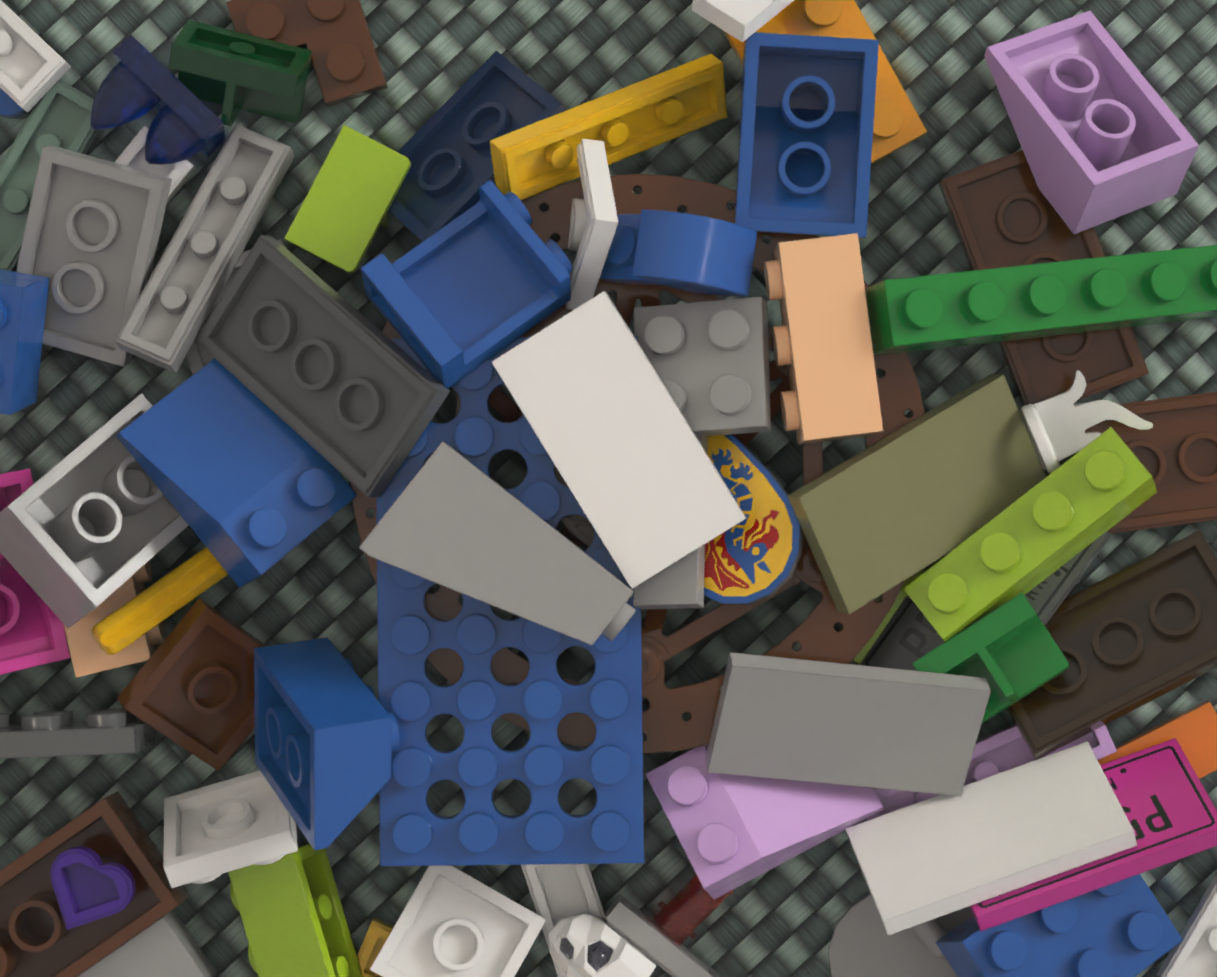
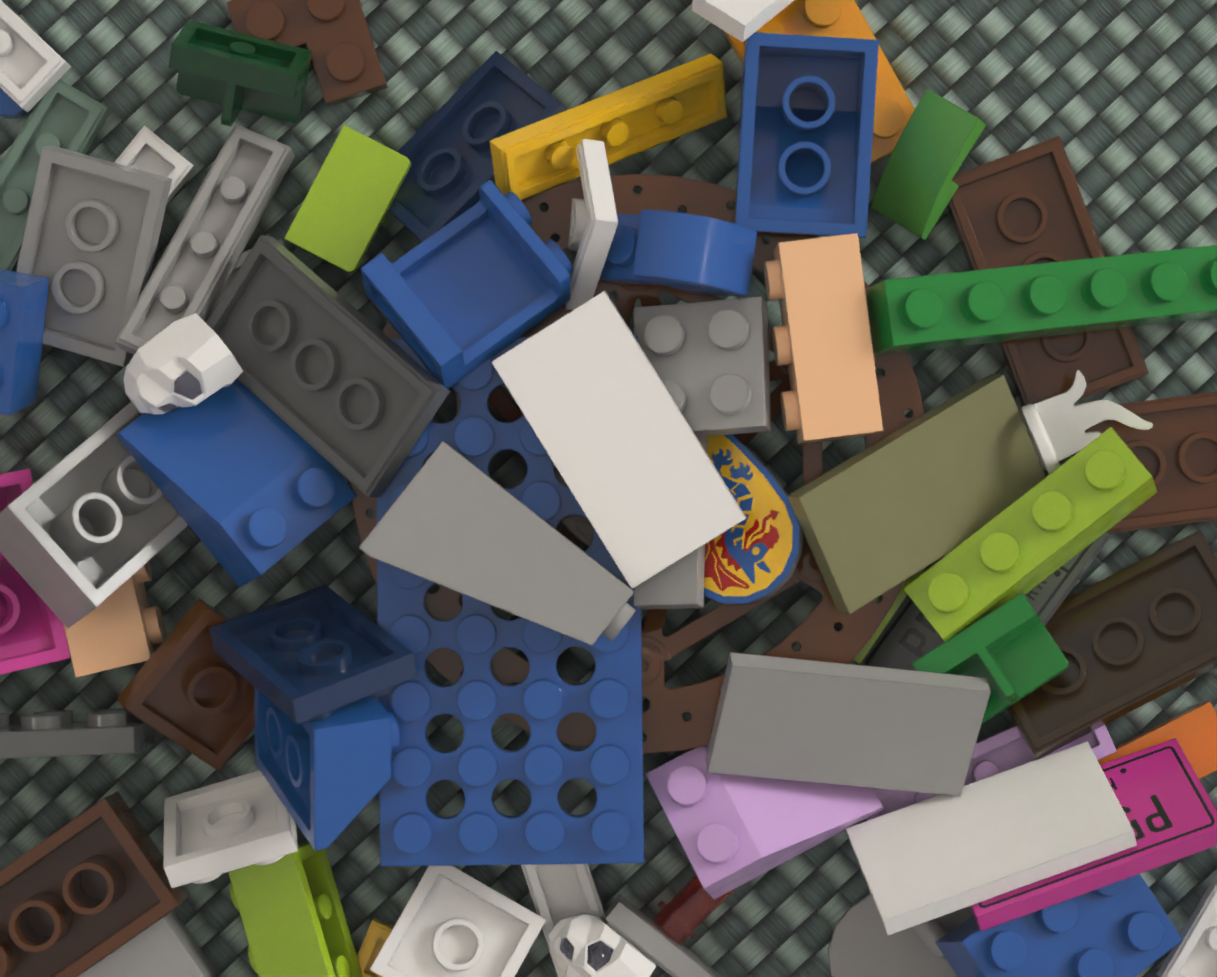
(89, 887): dark purple tile -> none
(139, 85): clear blue tile -> none
(158, 602): yellow axle -> none
(179, 367): none -> white rock
(313, 654): none -> dark blue plate
(923, 163): none -> bright green slope
(1089, 122): lavender slope -> none

